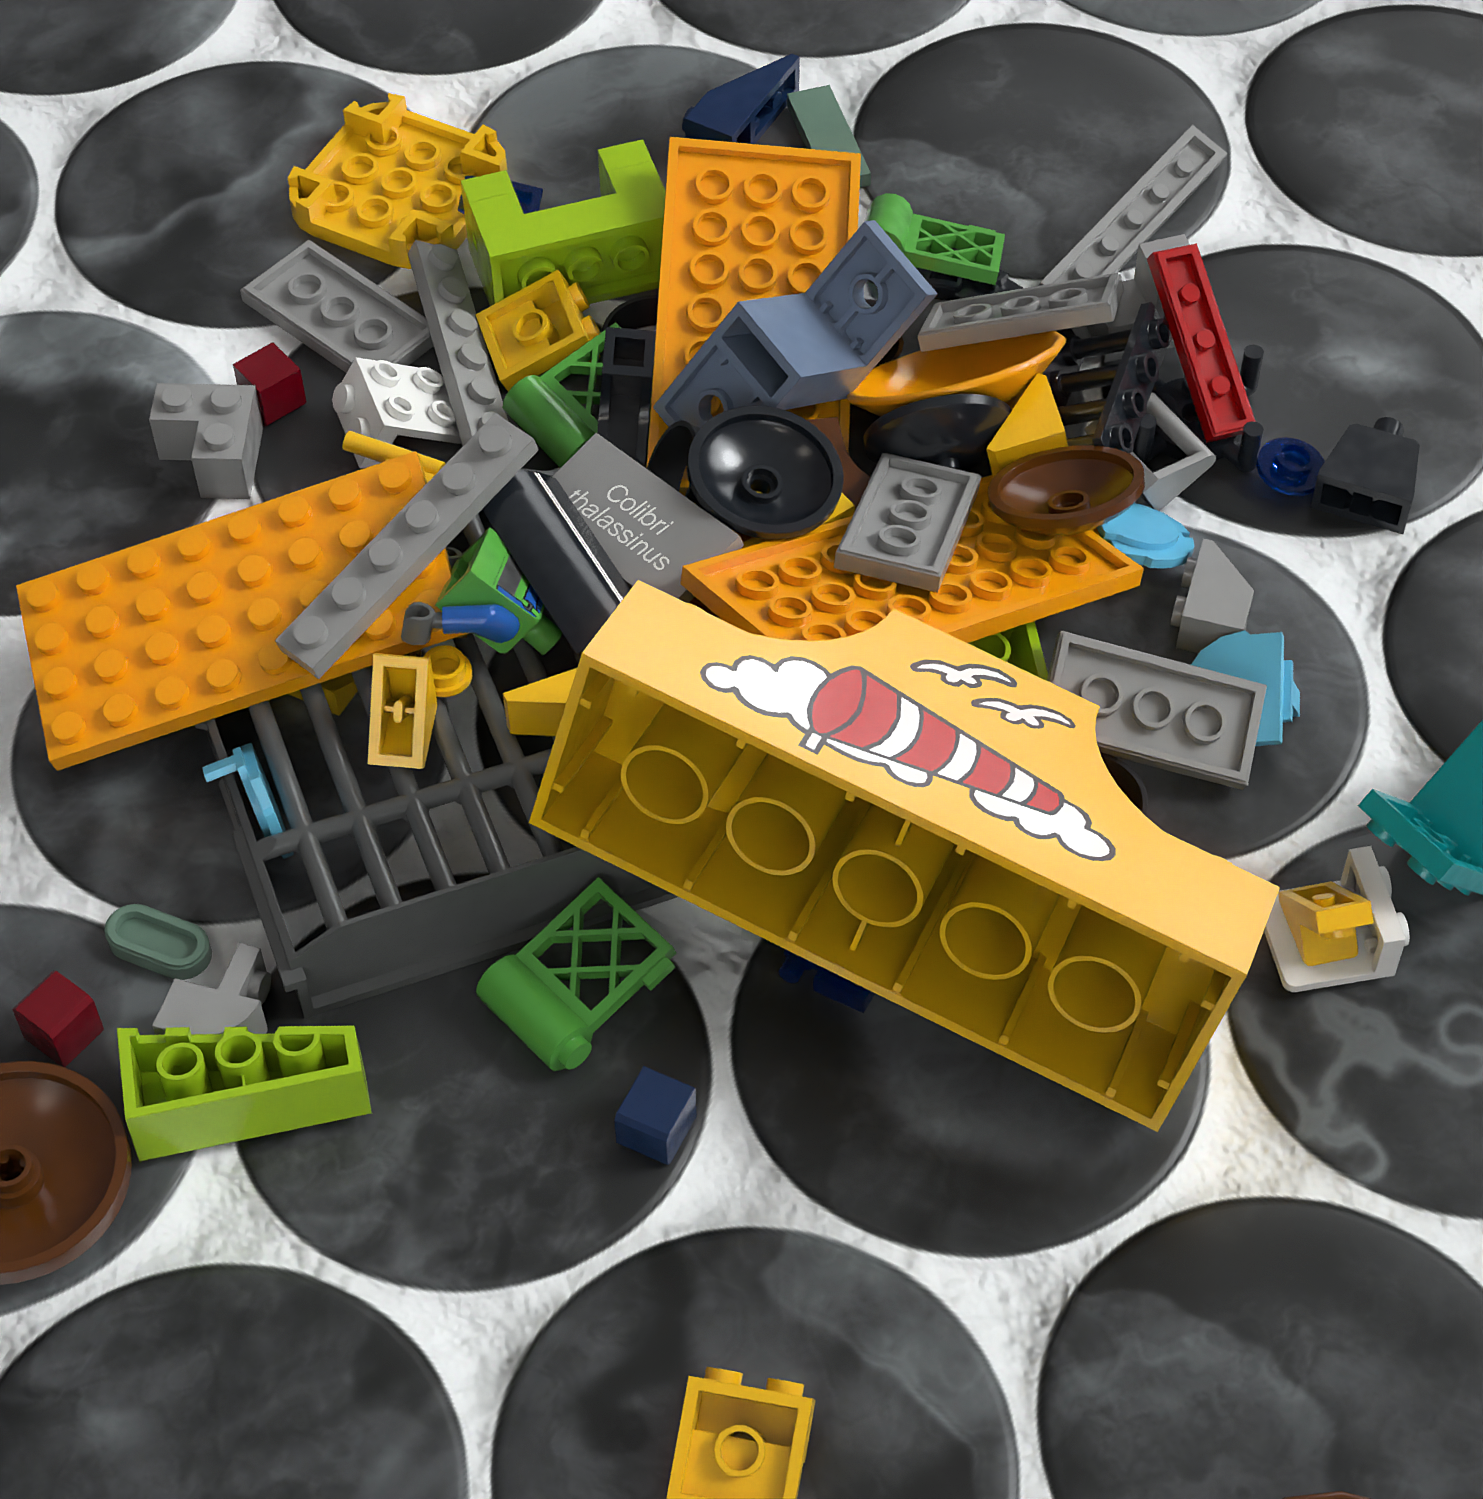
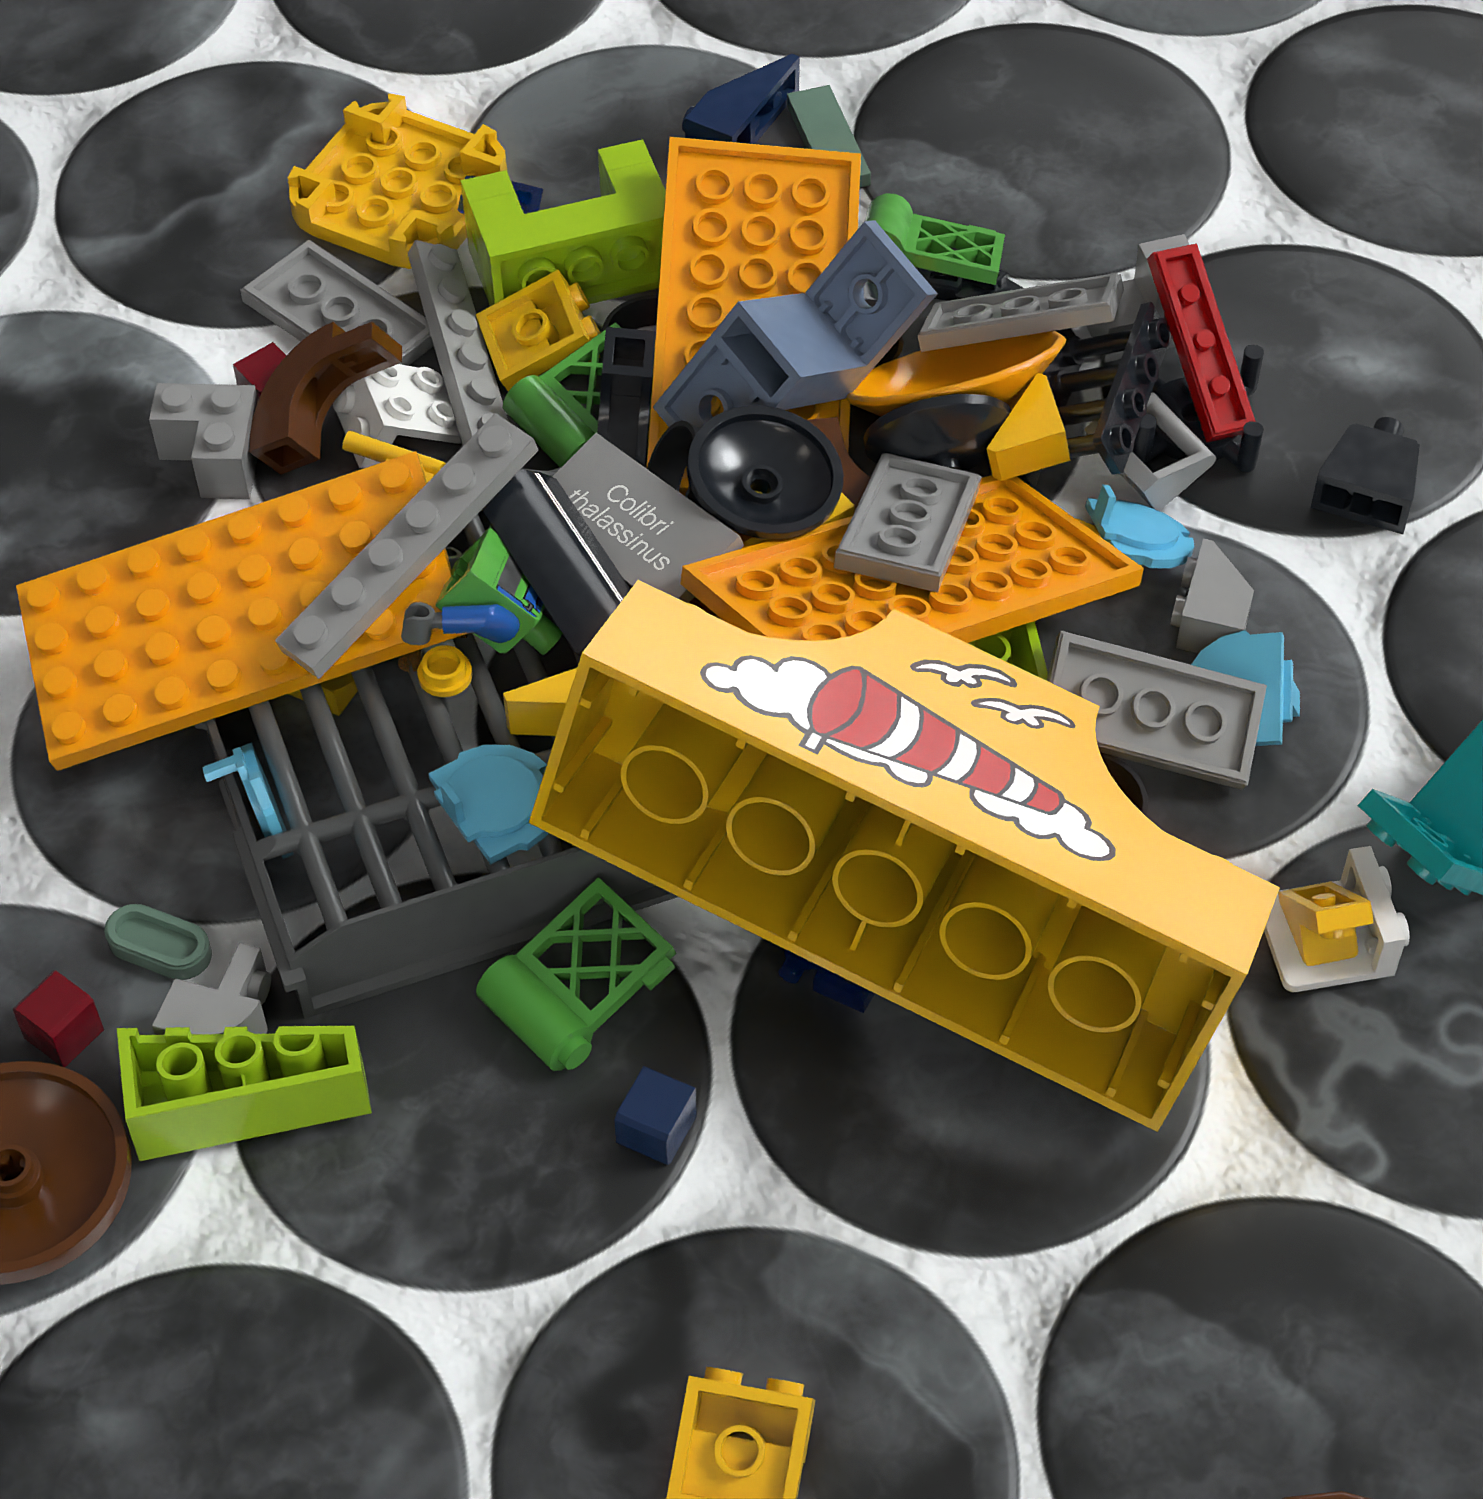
(306, 384): none -> reddish brown arch
(401, 710): yellow slope -> none
(492, 797): none -> medium azure piece
(1066, 489): reddish brown dish -> none
(1141, 209): light grey plate -> none
(1289, 466): clear blue piece -> none

